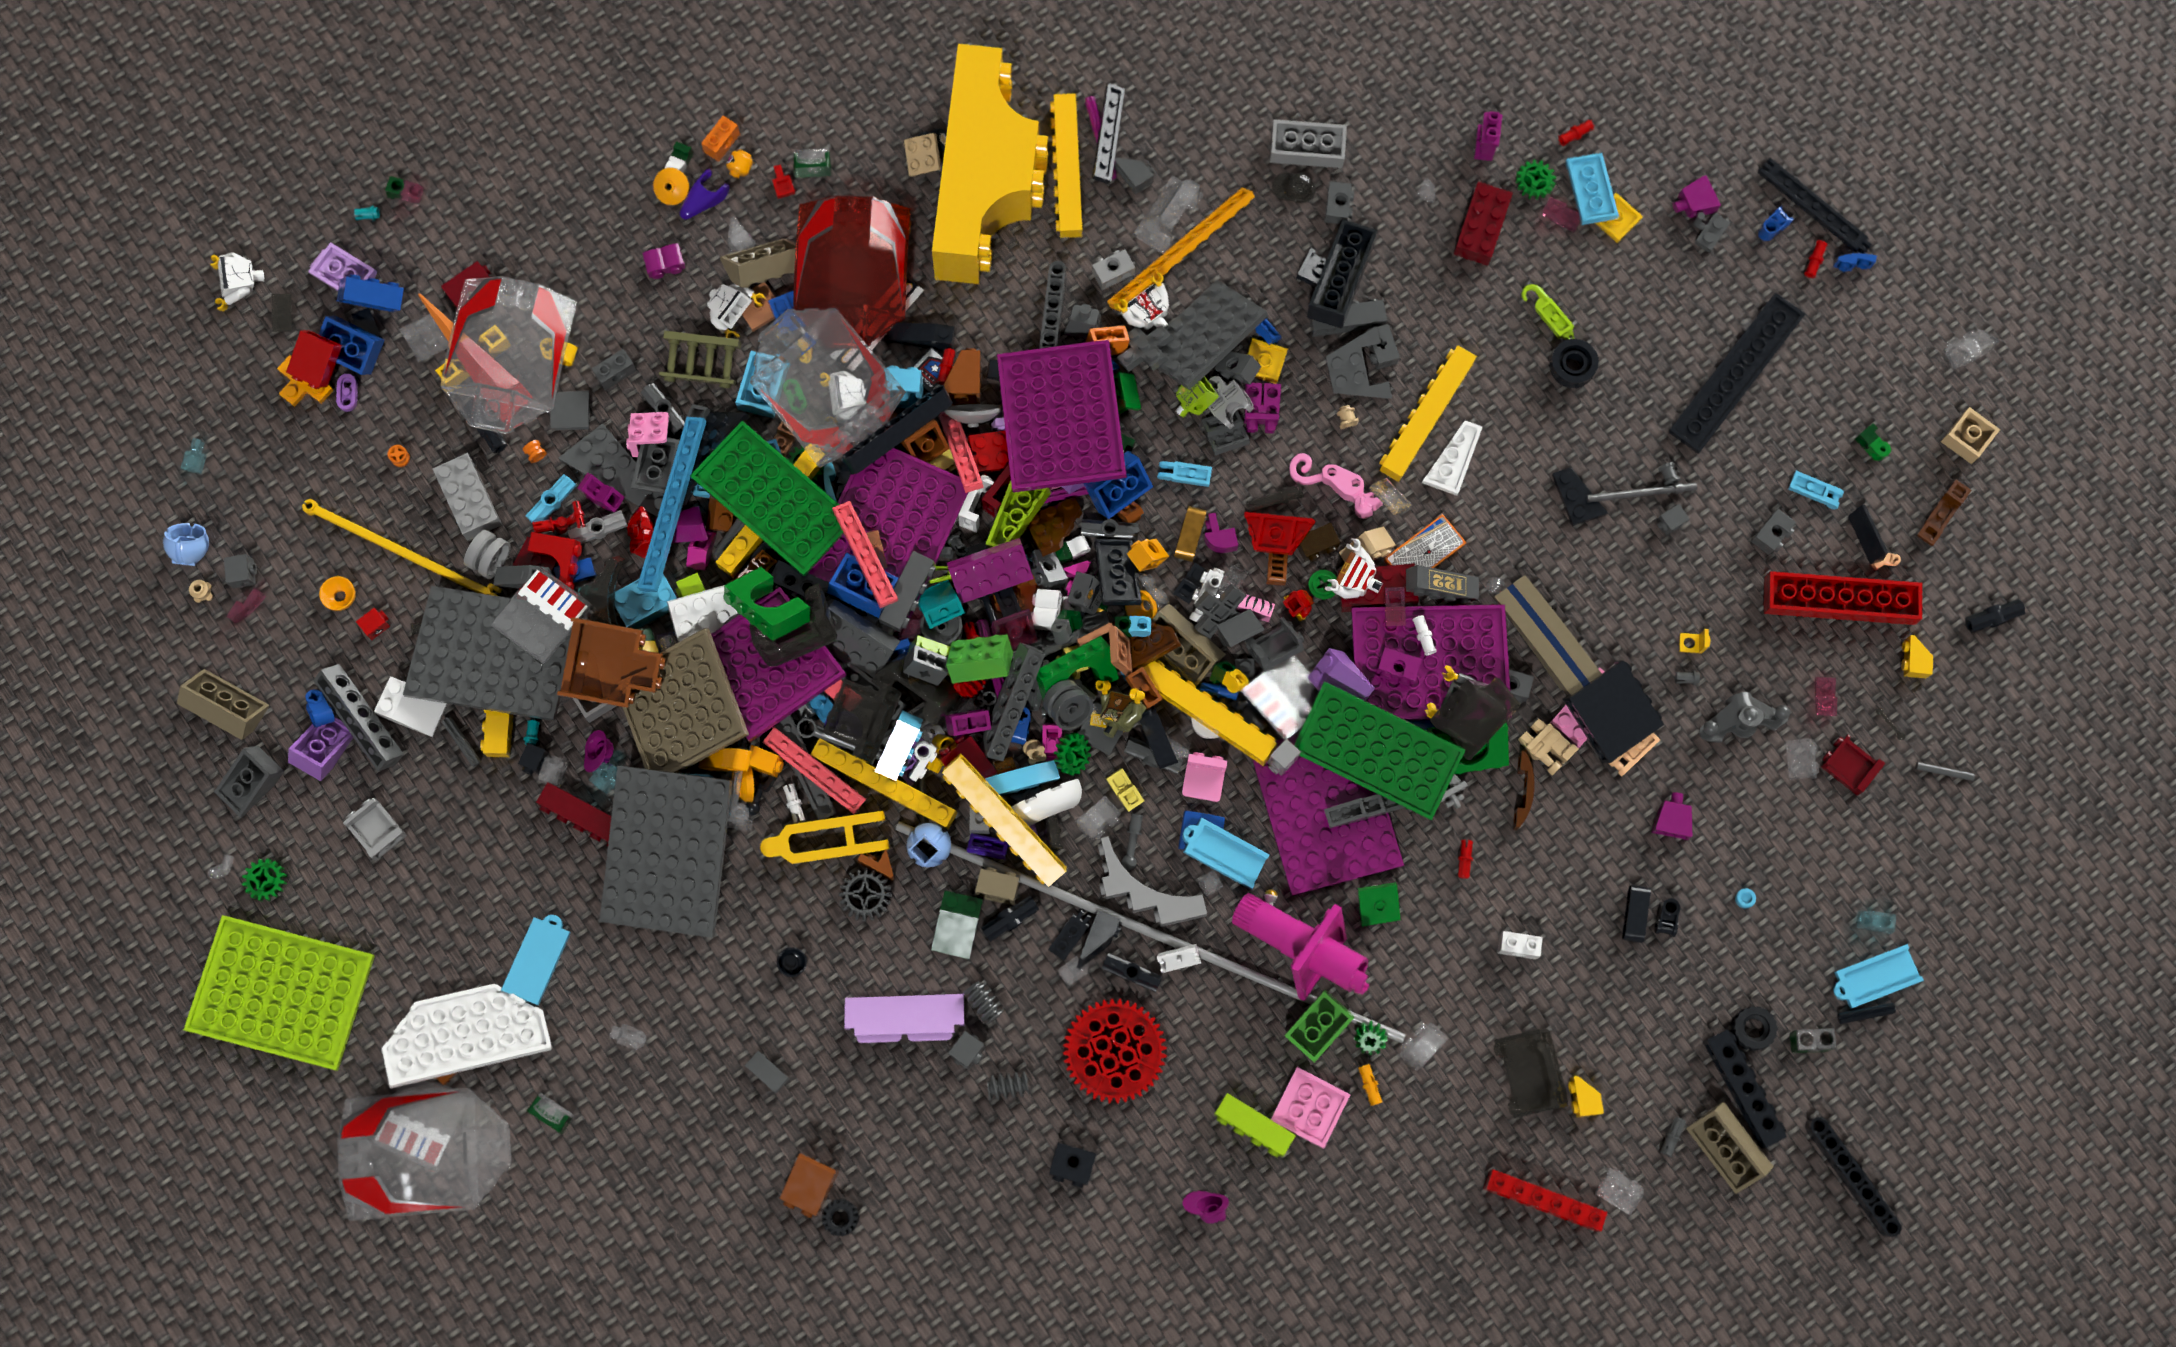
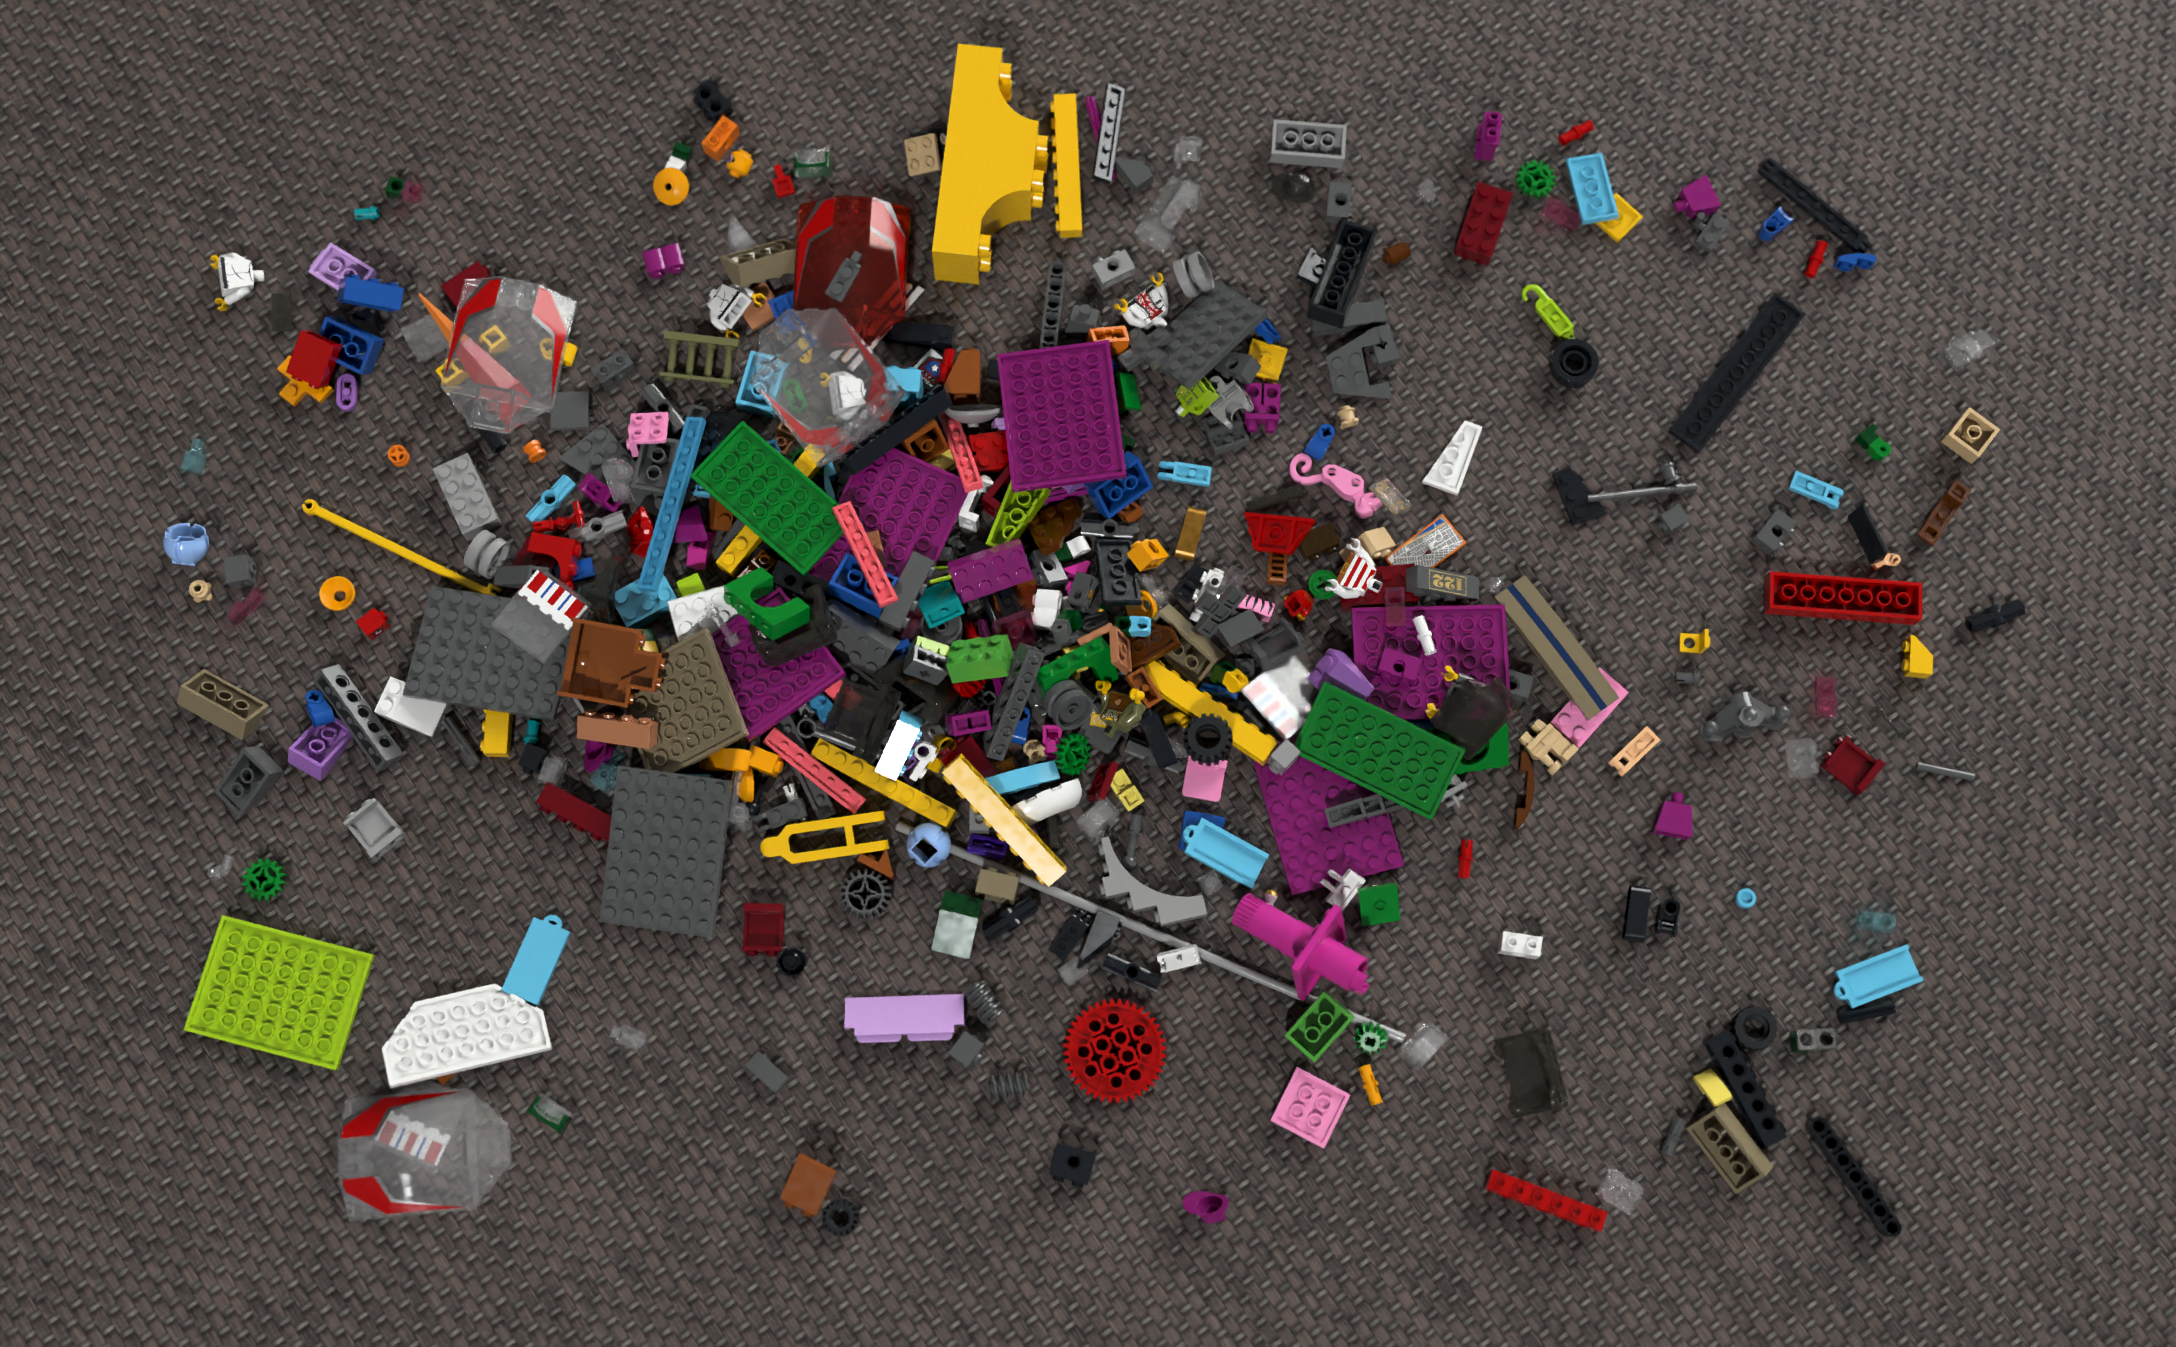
(617, 729): none -> nougat brick
(618, 476): none -> clear plate
(702, 199): dark purple animal -> none
(714, 101): none -> black brick
(731, 638): none -> clear bar
(763, 929): none -> dark red panel
(782, 815): none -> dark grey hinge
(844, 278): none -> dark grey hinge
(1102, 781): none -> dark red plate
(1177, 717): none -> yellow arm
(1183, 246): light orange plate -> none
(1187, 149): none -> clear bracket
(1193, 275): none -> light grey wheel
(1210, 755): none -> black tyre
(1219, 540): magenta brick -> none
(1255, 1125): lime brick -> none
(1319, 444): none -> blue piece
(1345, 889): none -> white hinge
(1396, 253): none -> reddish brown brick
(1428, 413): yellow brick -> none
(1586, 1099): yellow slope -> none
(1614, 712): black panel -> none
(1713, 1087): none -> light yellow slope

